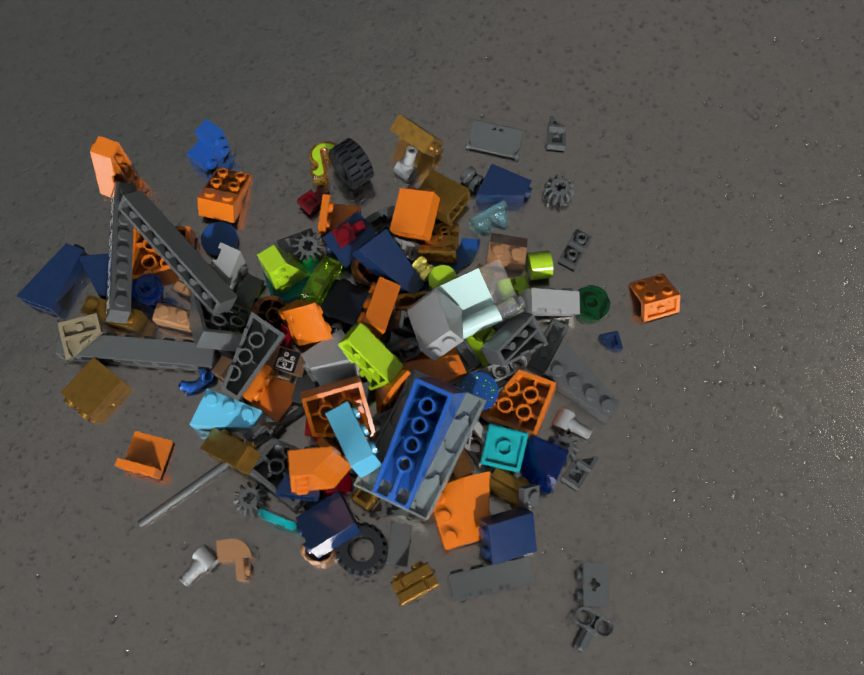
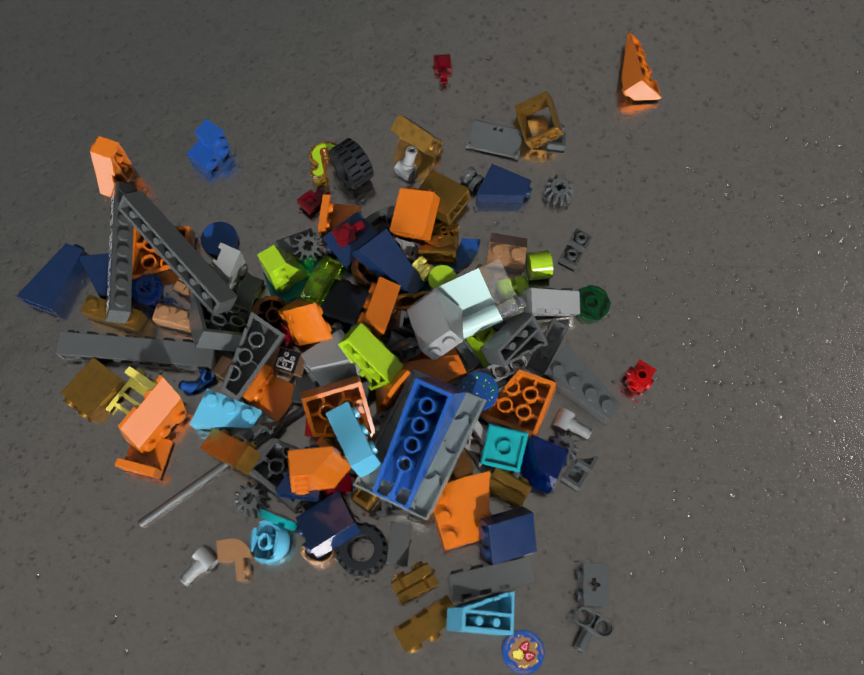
(79, 333): dark tan wing -> none
(138, 383): none -> light yellow plate
(153, 418): none -> orange wedge
(224, 195): orange slope -> none
(269, 542): none -> medium azure cylinder
(423, 625): none -> pearl gold wedge
(442, 65): none -> dark red plate
(484, 615): none -> medium azure wedge
(496, 212): clear light blue tile -> none
(523, 652): none -> tile
(529, 495): dark grey plate -> none
(532, 106): none -> pearl gold window
(611, 340): dark blue tile -> none
(636, 73): none -> orange wedge
(639, 376): none -> red brick
(656, 296): orange bracket -> none

